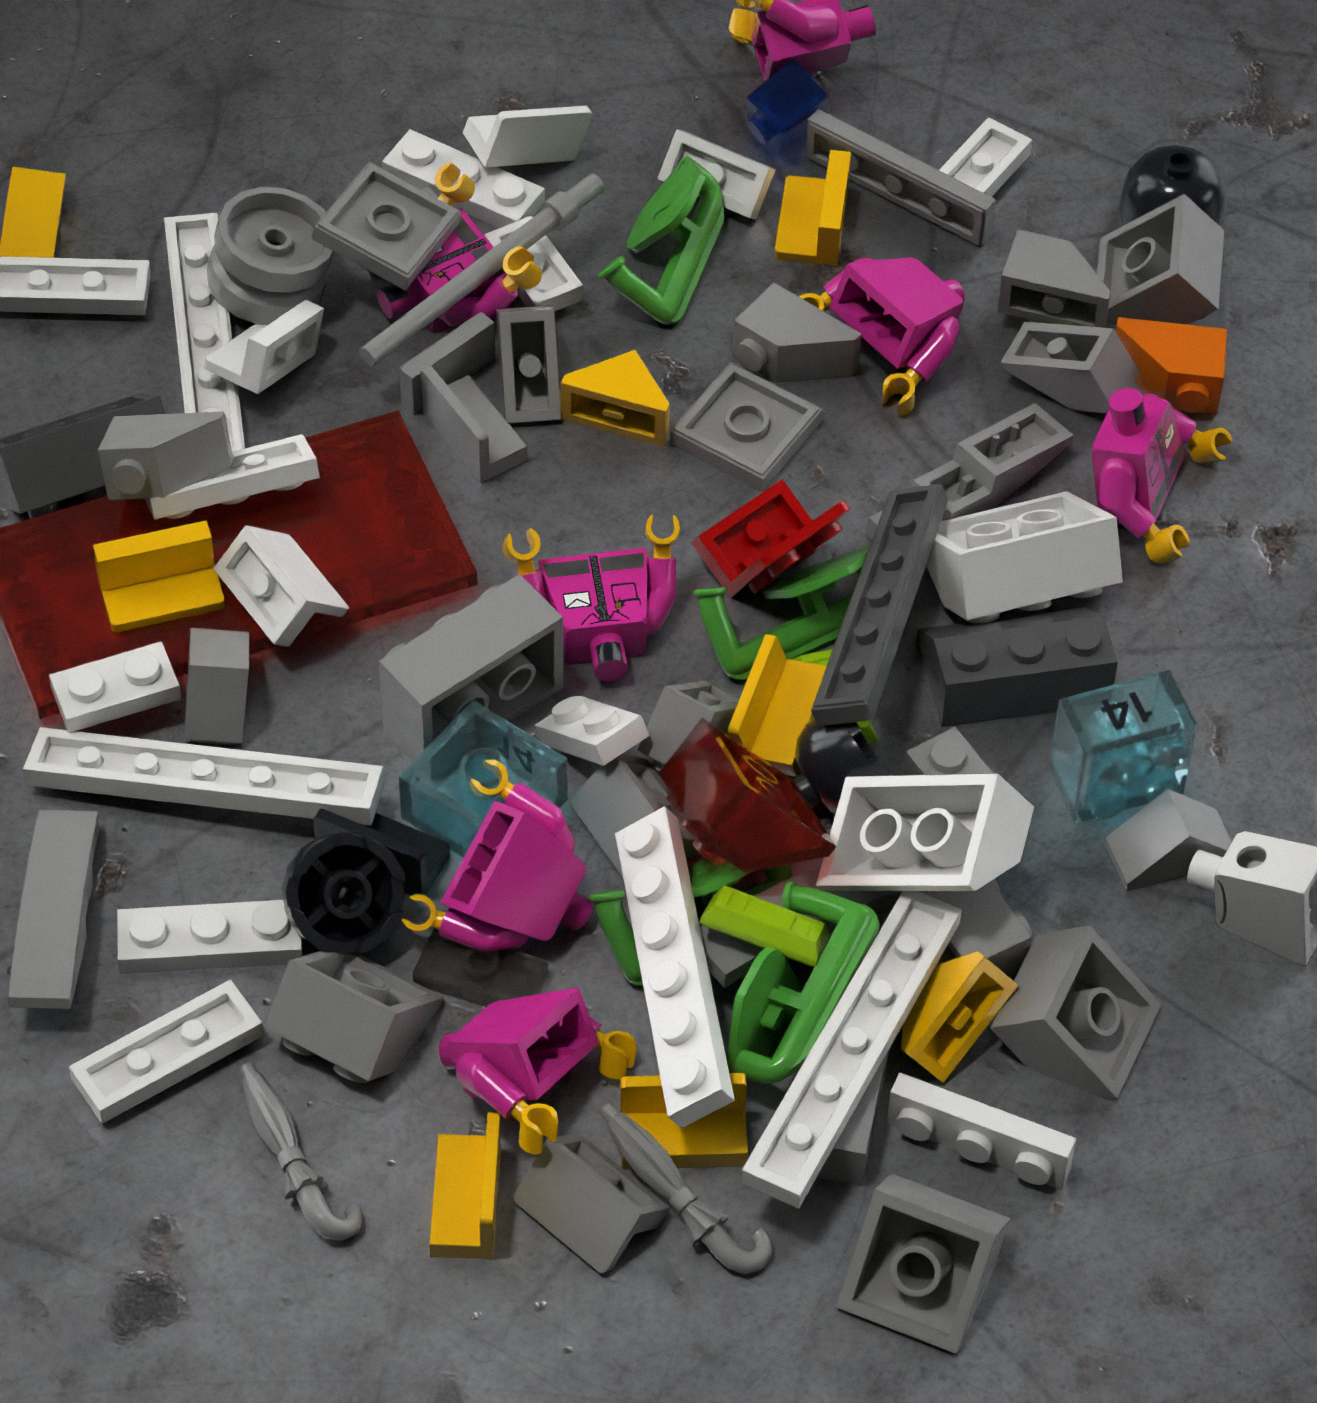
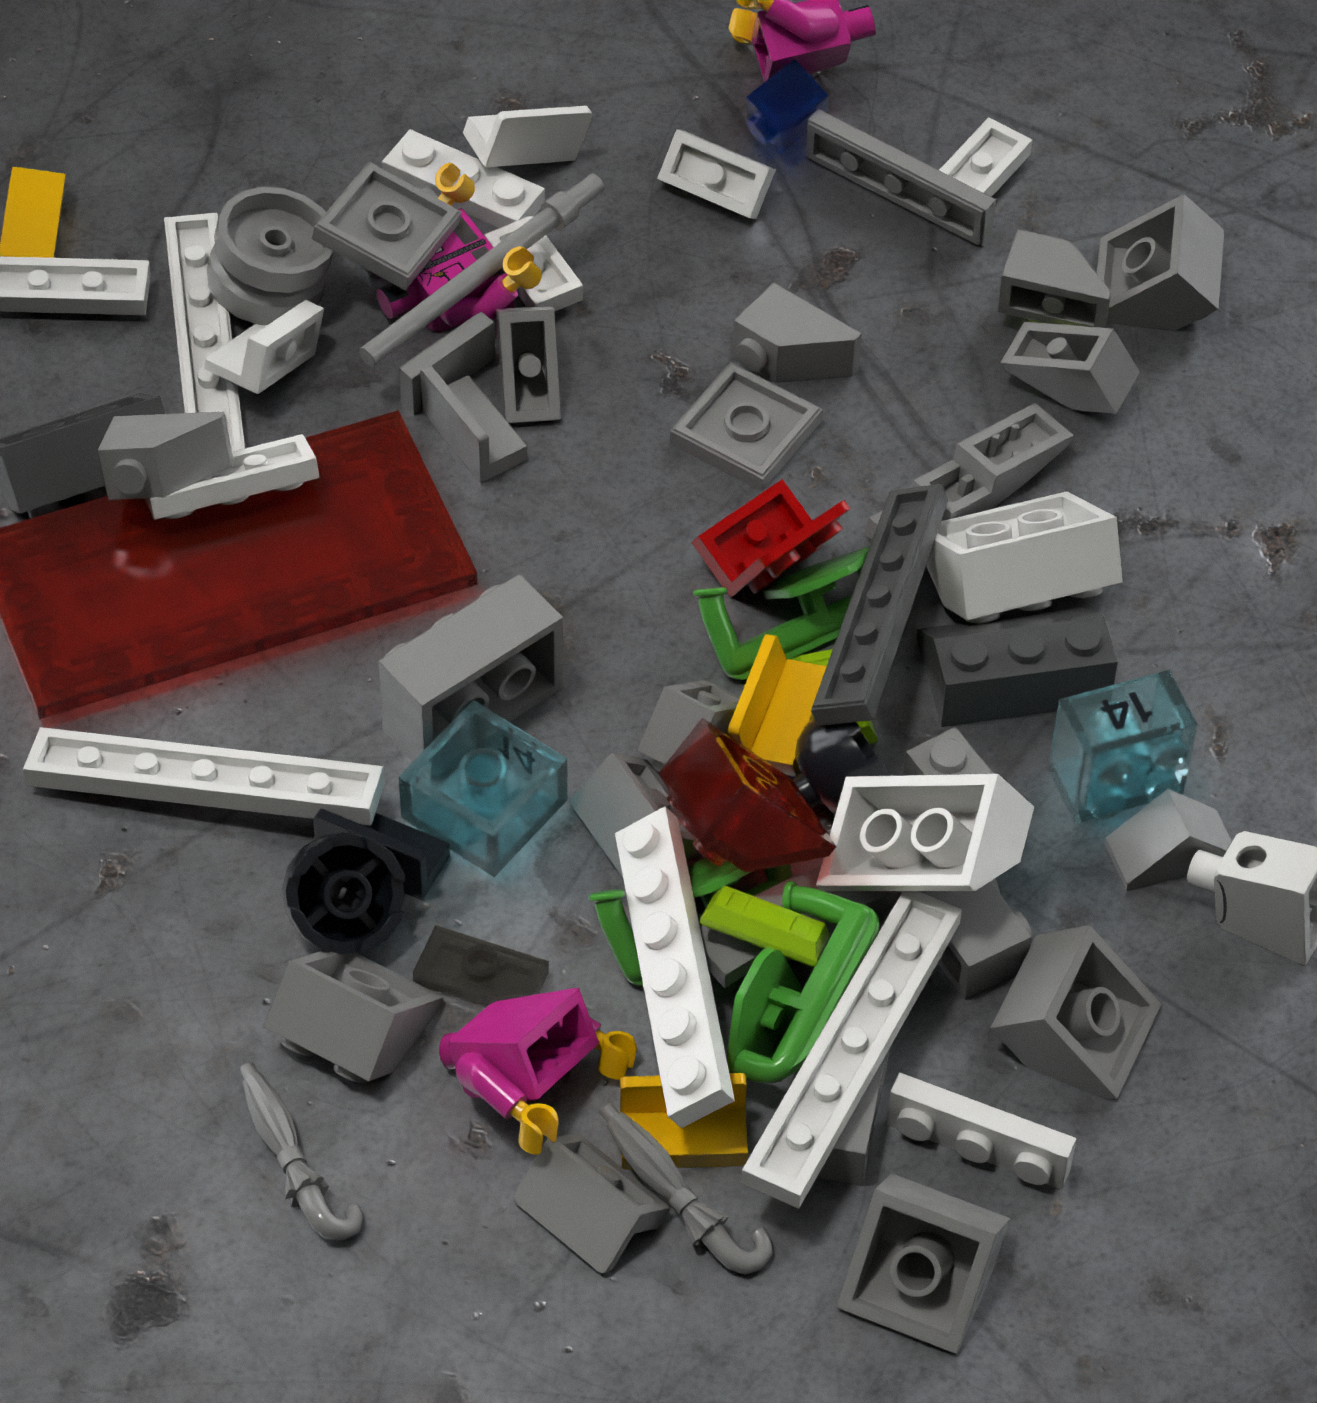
(54, 910): light grey slope -> none
(115, 687): white plate -> none
(158, 576): yellow panel -> none
(166, 1051): white plate -> none
(205, 936): white plate -> none
(216, 687): light grey slope -> none
(277, 583): white panel -> none
(466, 1193): yellow panel -> none
(514, 876): dark pink torso -> none
(591, 729): white plate -> none
(605, 598): dark pink torso -> none
(618, 399): yellow slope -> none
(695, 239): bright green piece -> none
(814, 214): yellow panel -> none
(901, 314): dark pink torso -> none
(954, 1012): yellow slope -> none
(1138, 461): dark pink torso -> none
(1169, 174): black cylinder -> none
(1177, 361): orange slope -> none

